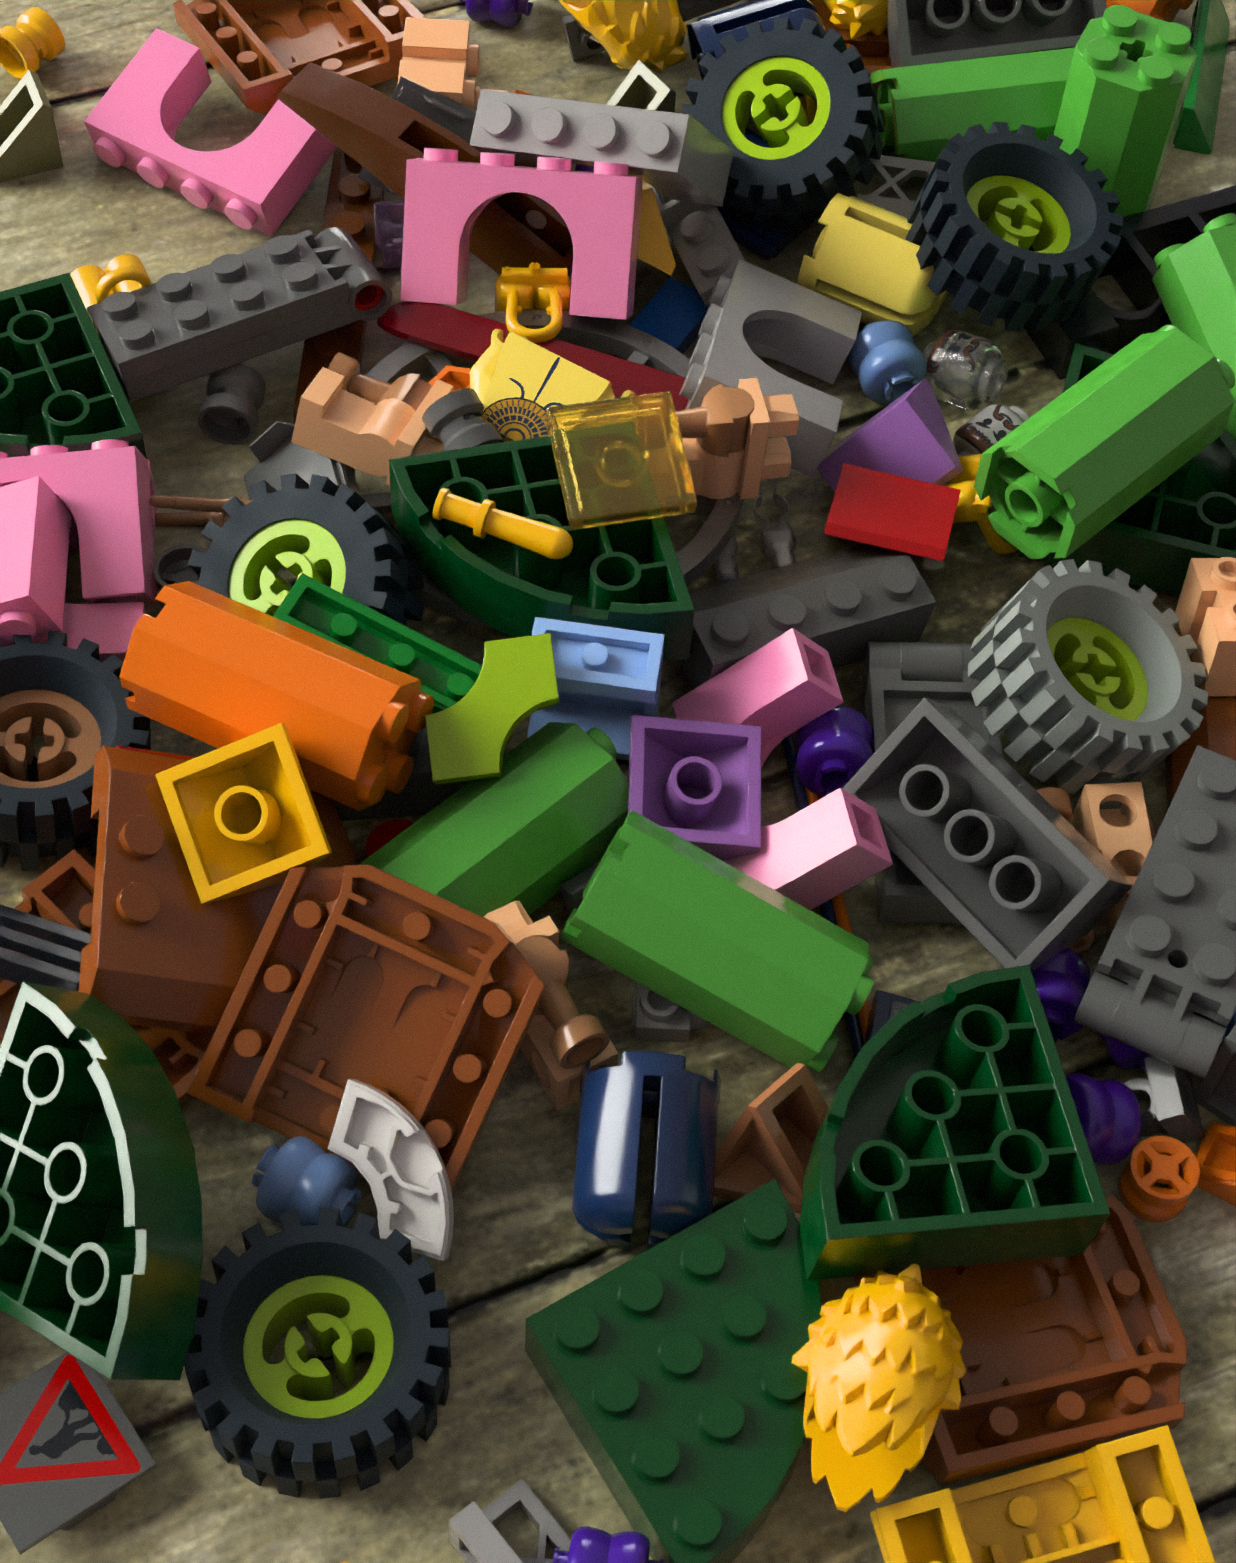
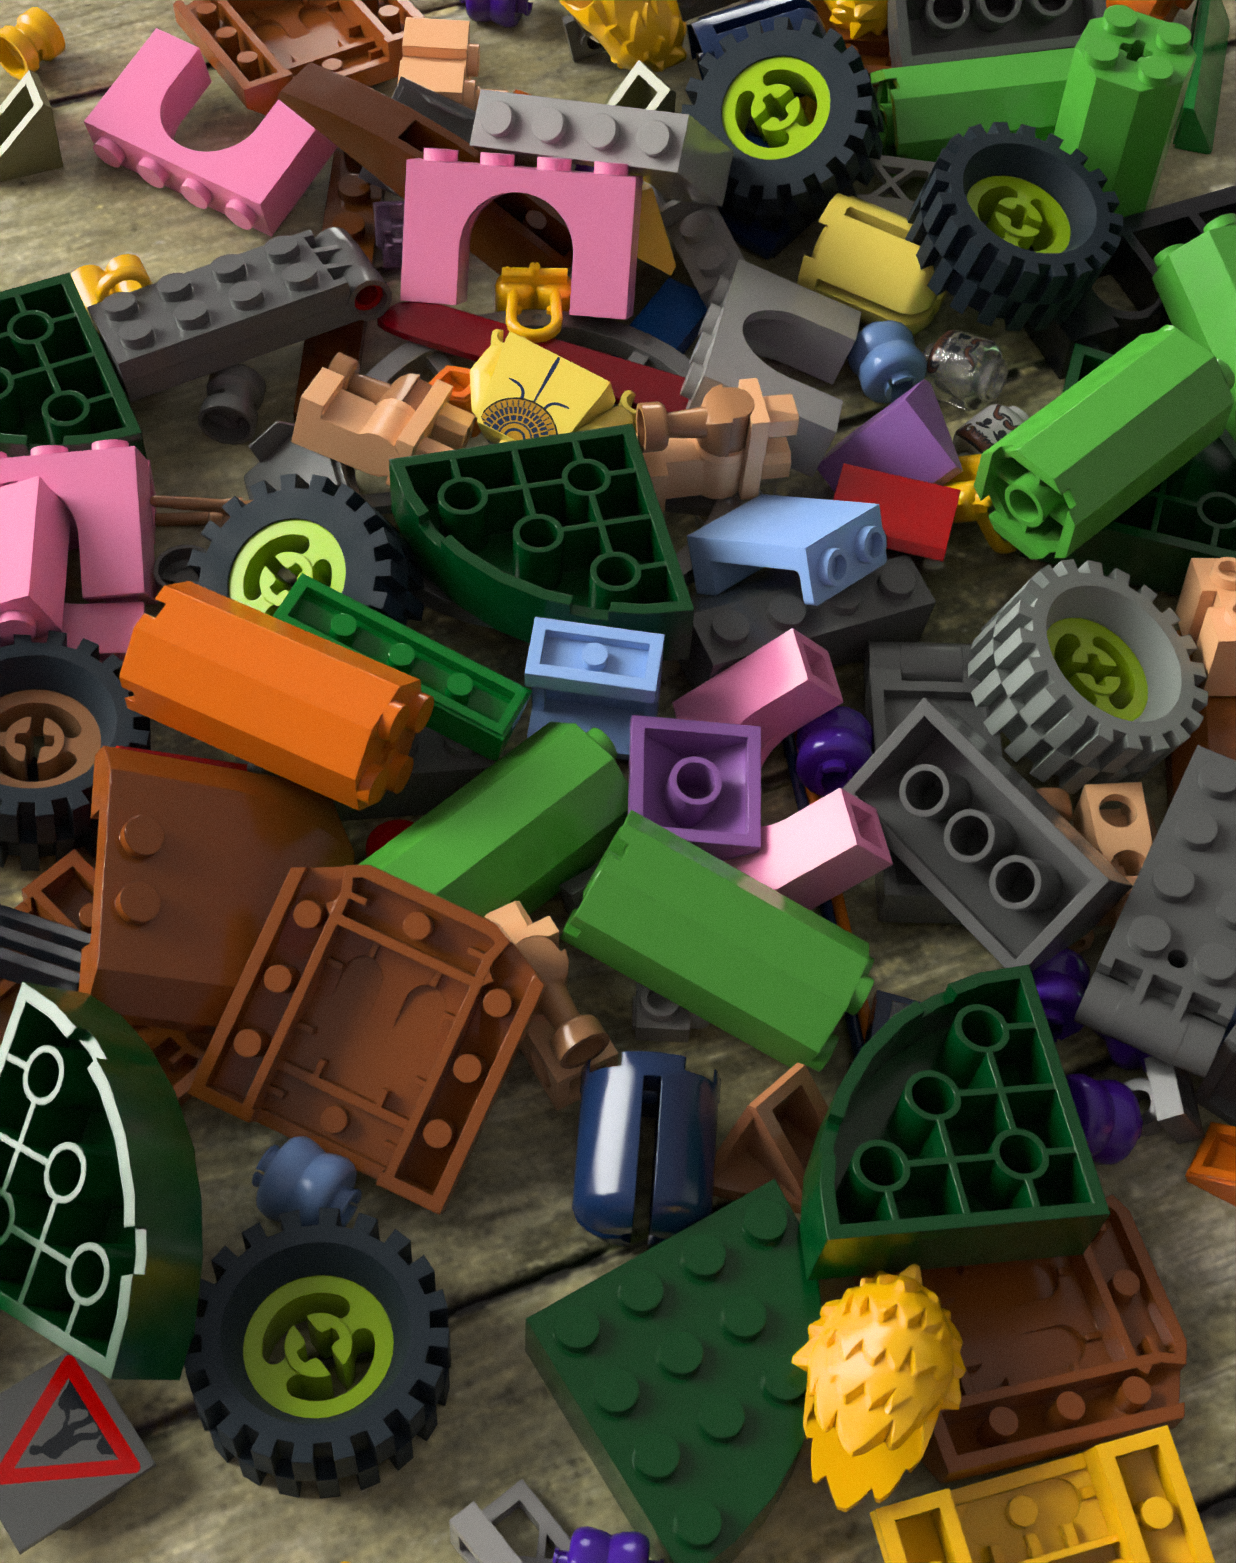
(244, 815): yellow slope -> none
(399, 1165): white tile -> none
(459, 421): dark grey wheel -> none
(512, 684): lime tile -> none
(518, 530): yellow piece -> none
(620, 460): clear yellow tile -> none
(818, 538): none -> light blue panel
(1160, 1161): orange wheel -> none

